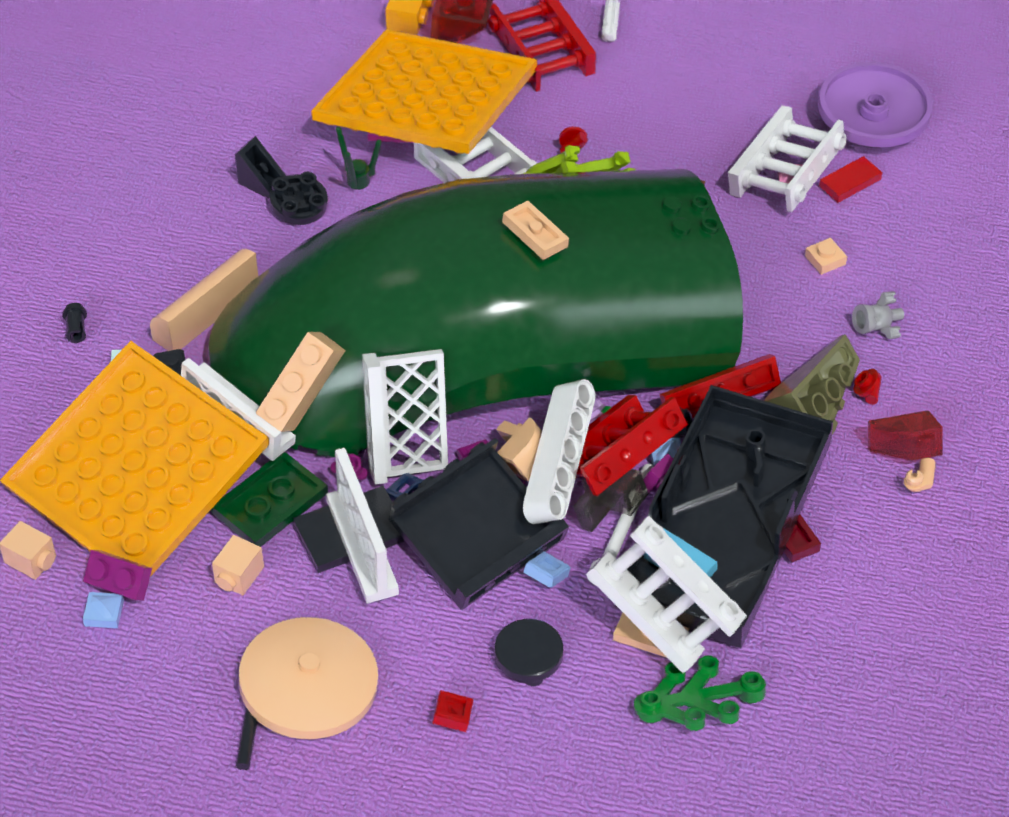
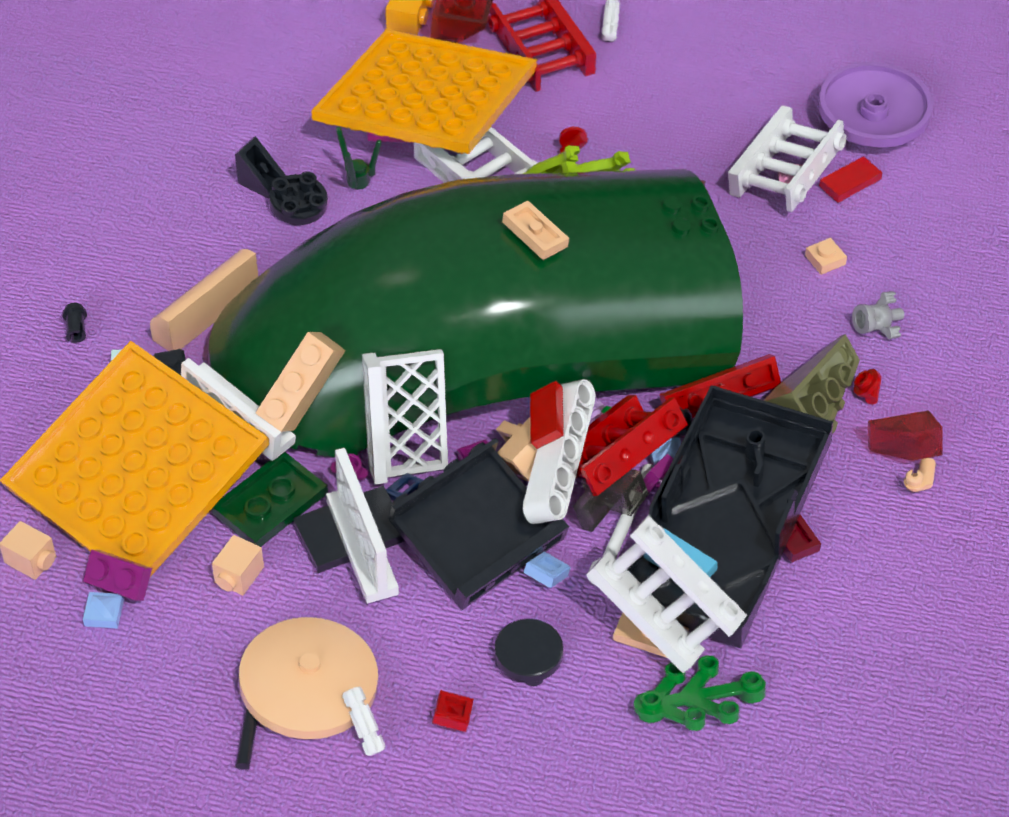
(363, 721): none -> white axle
(546, 414): none -> red tile

